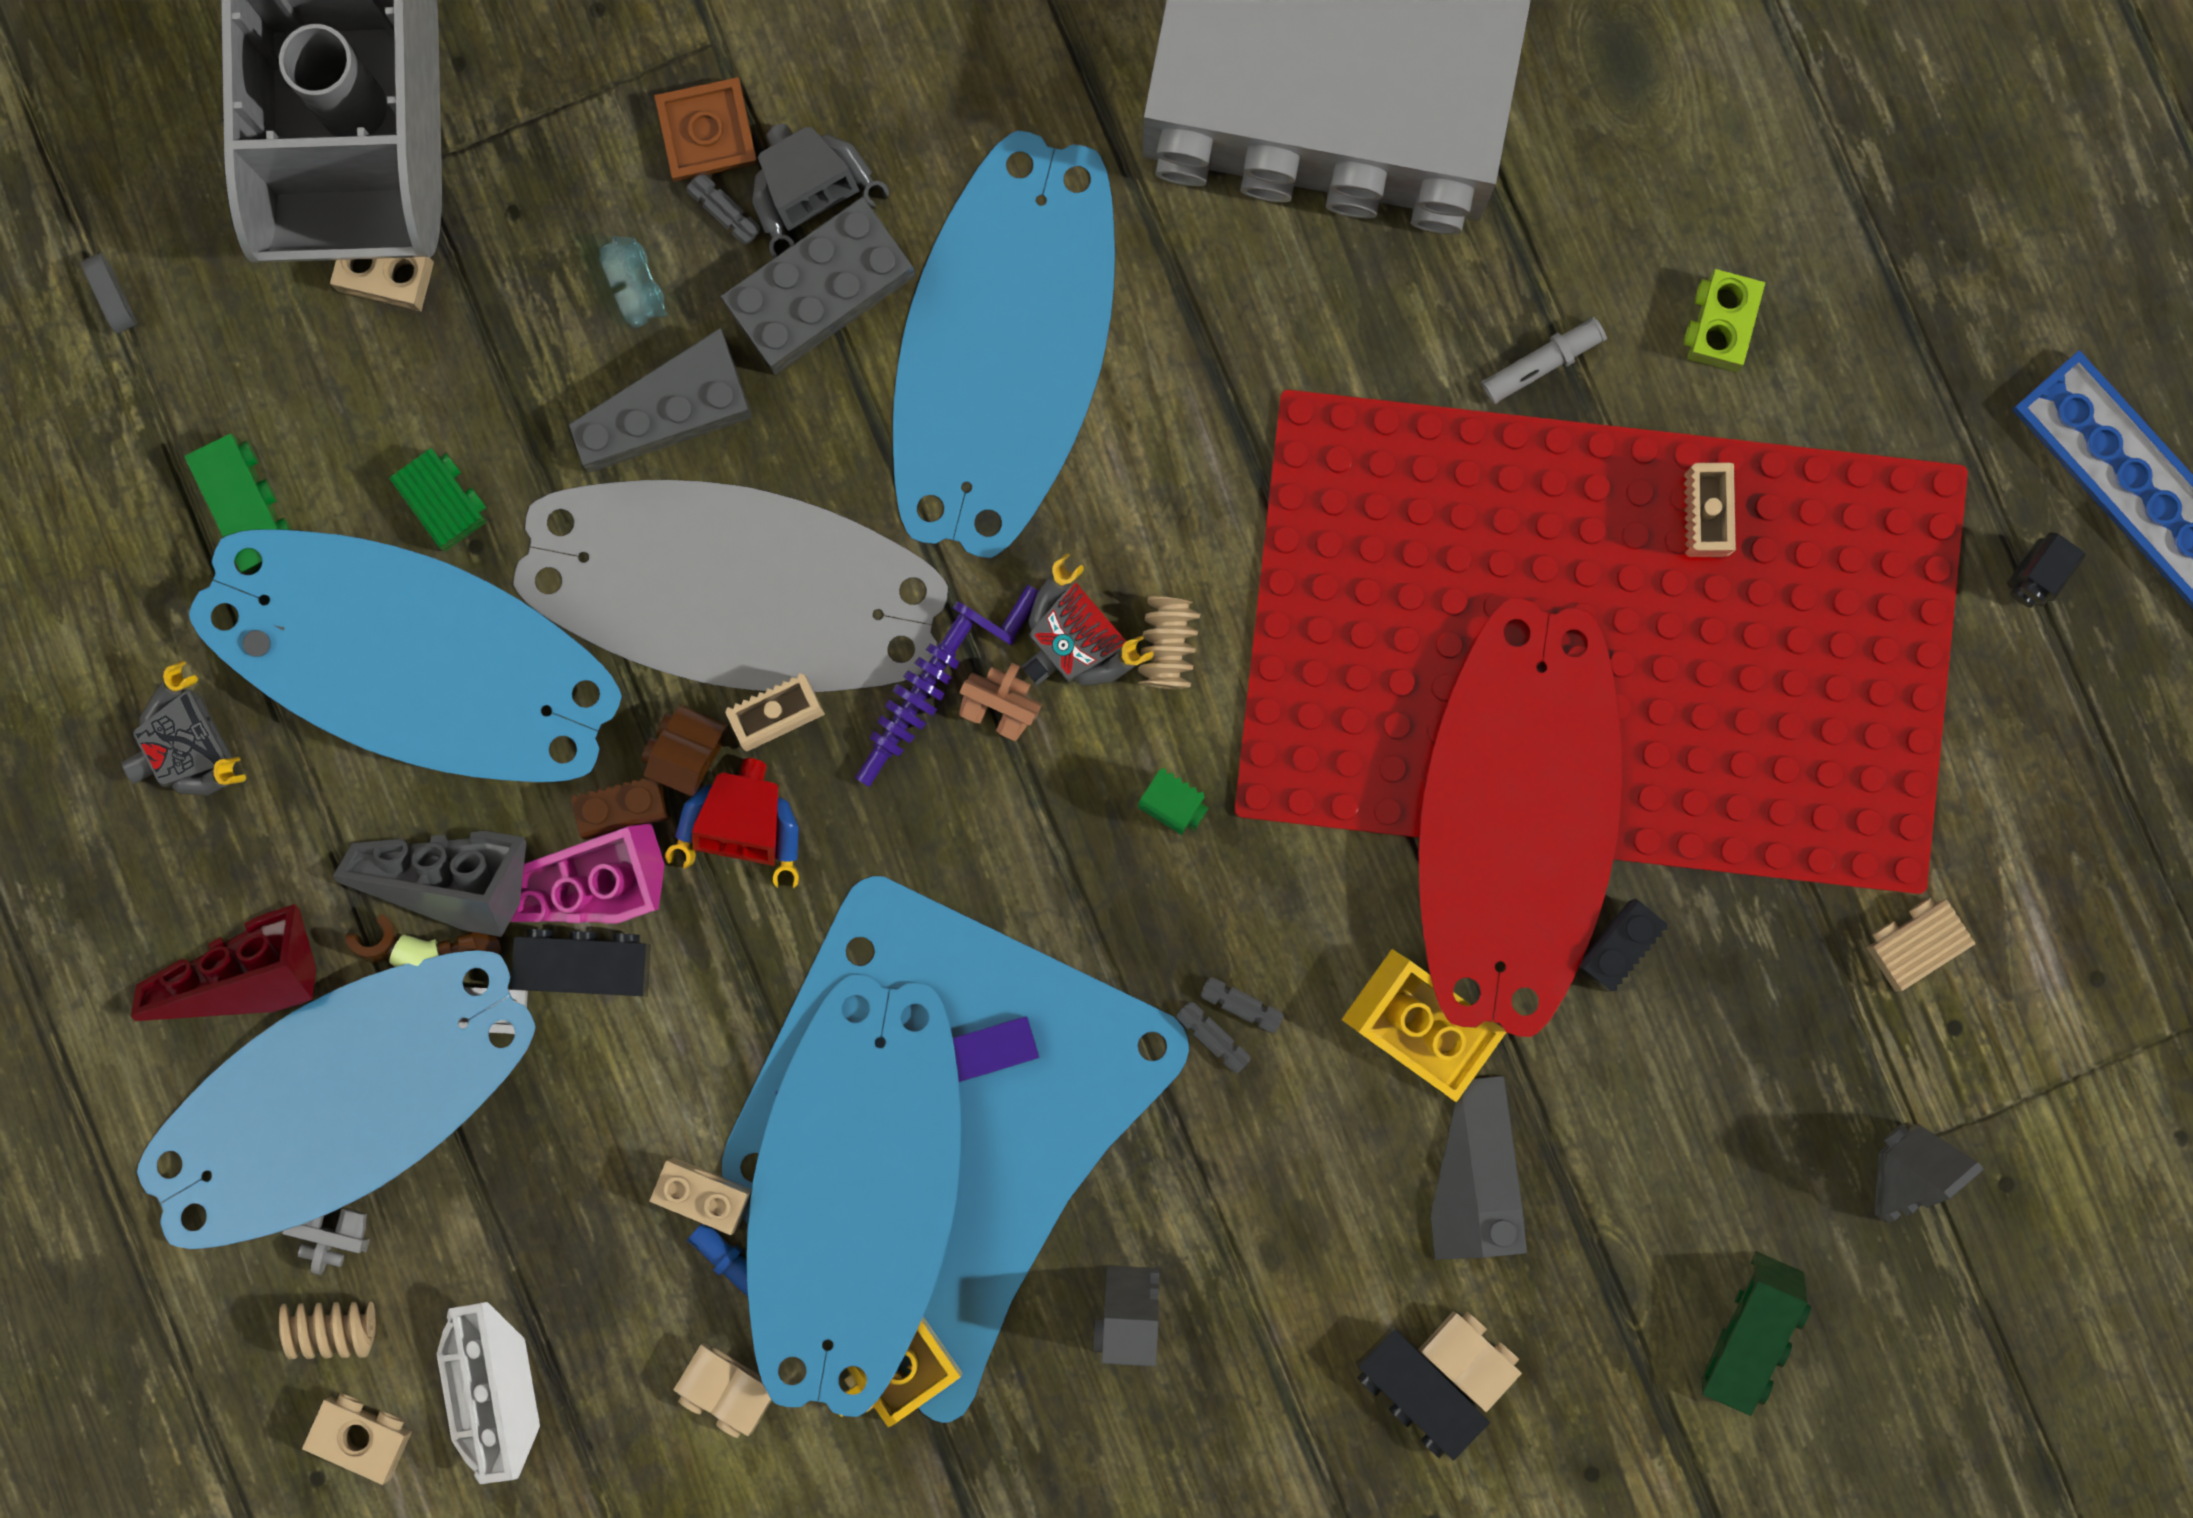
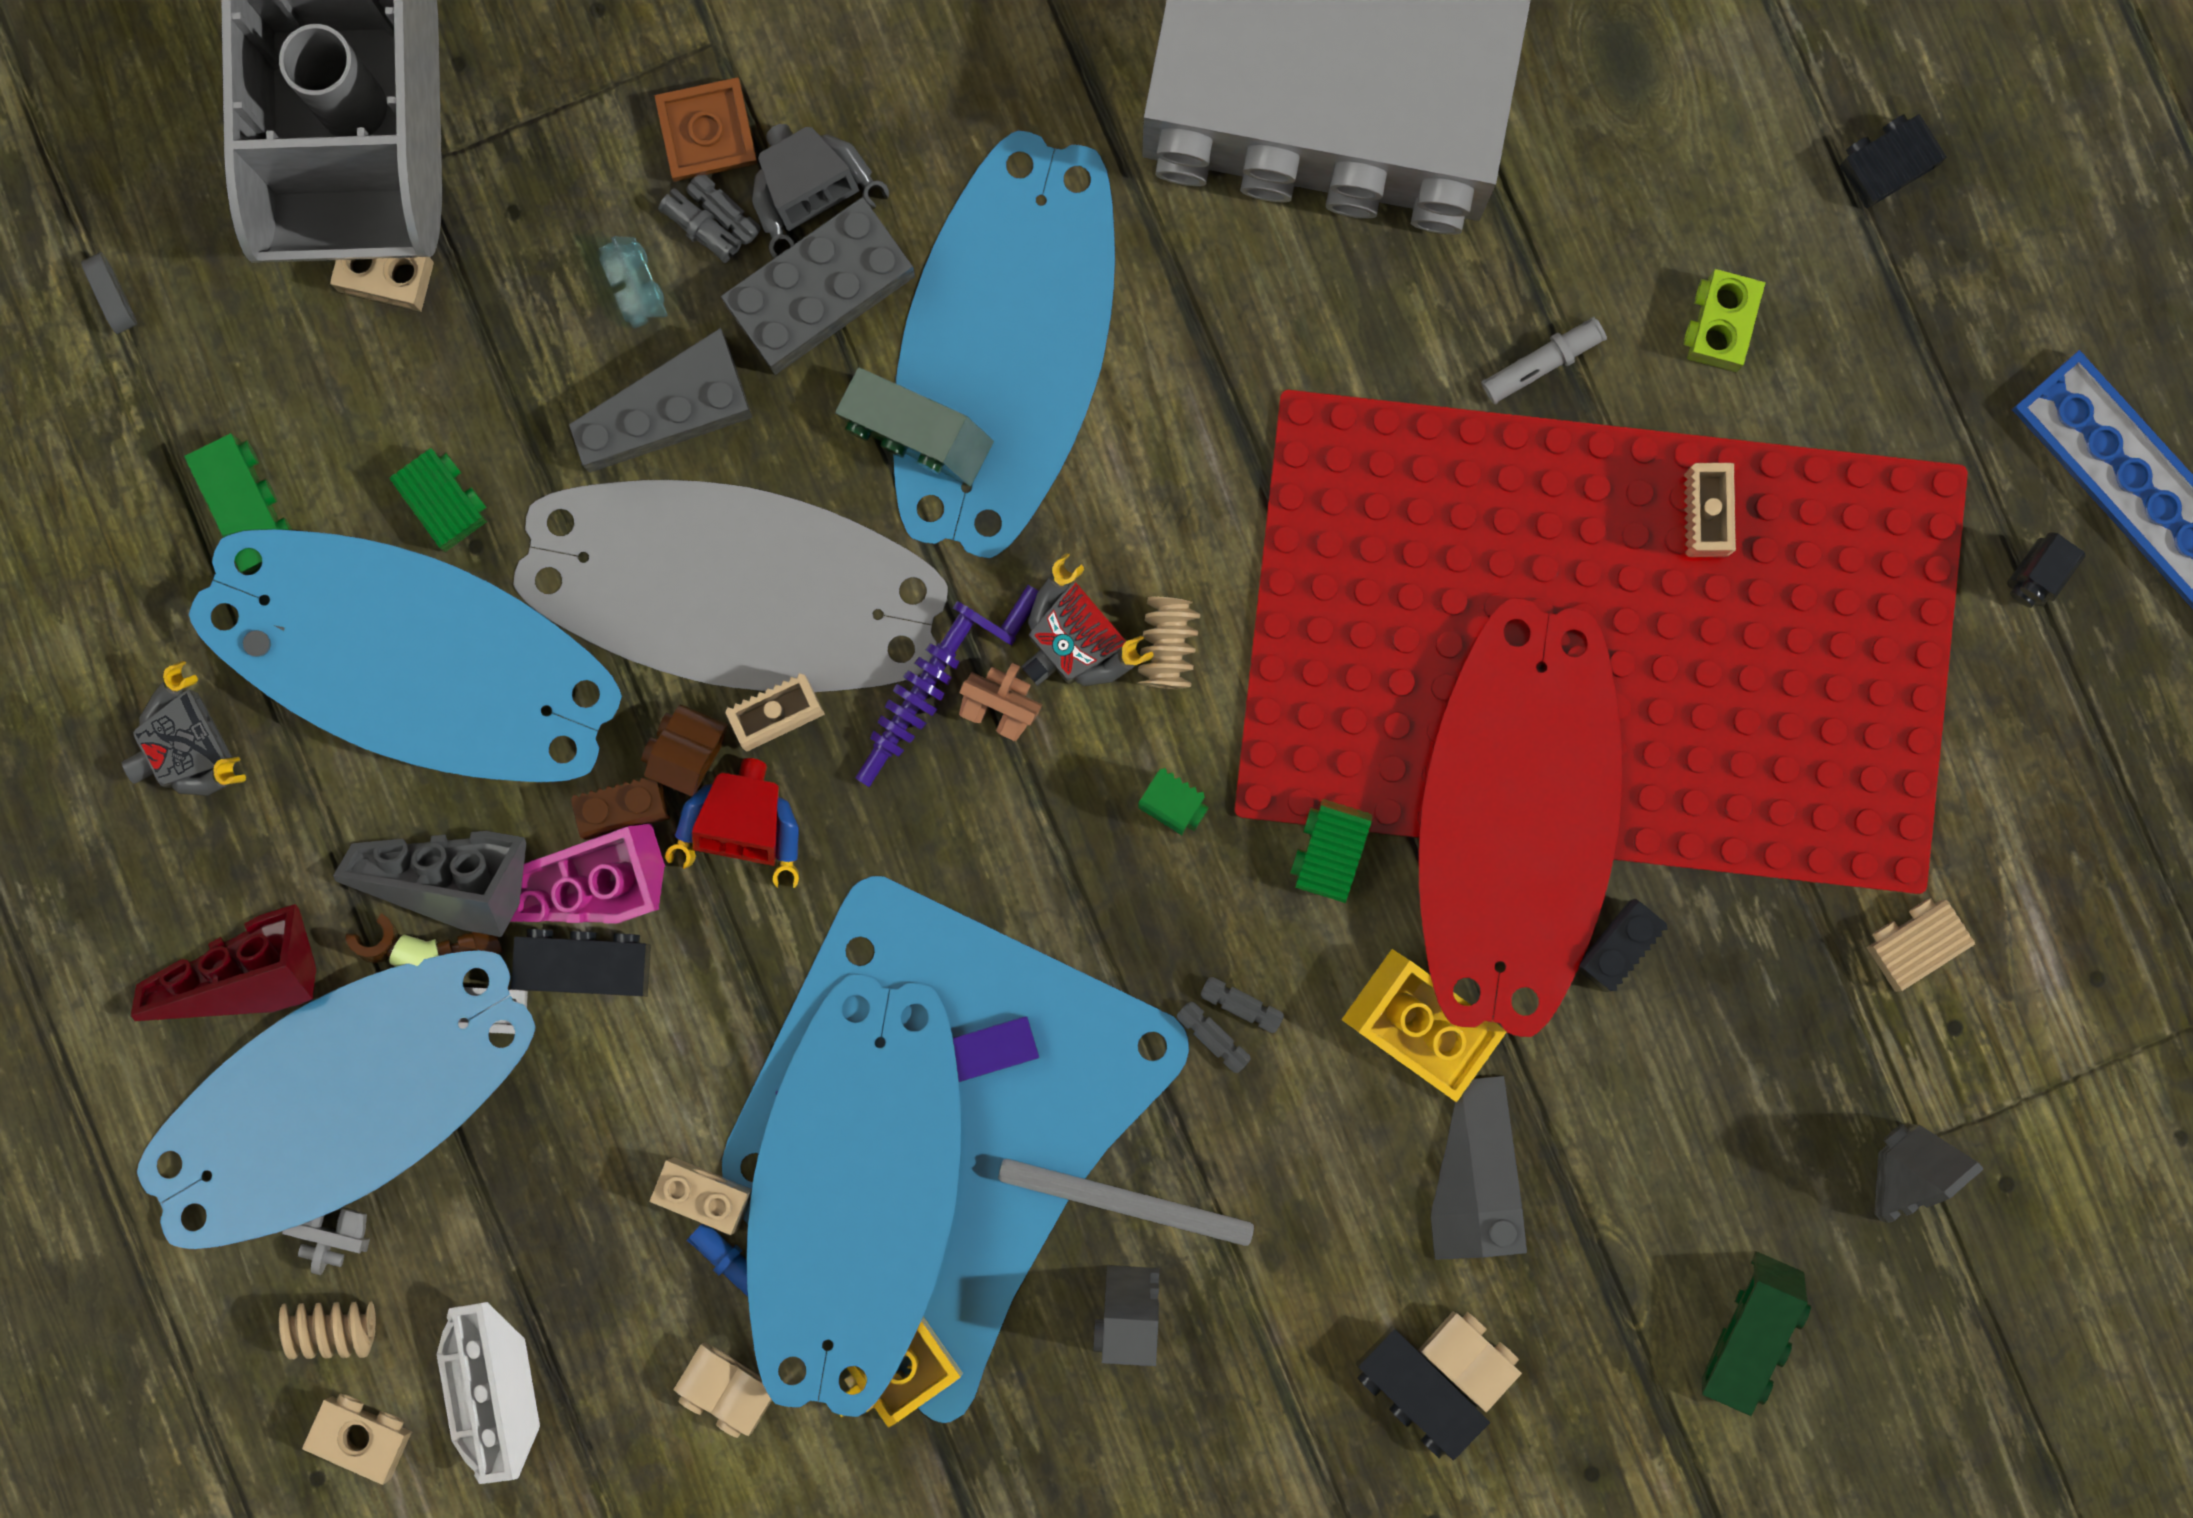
(699, 225): none -> dark grey pin
(914, 426): none -> wedge
(1126, 1202): none -> light grey axle
(1332, 850): none -> green brick
(1892, 160): none -> black brick

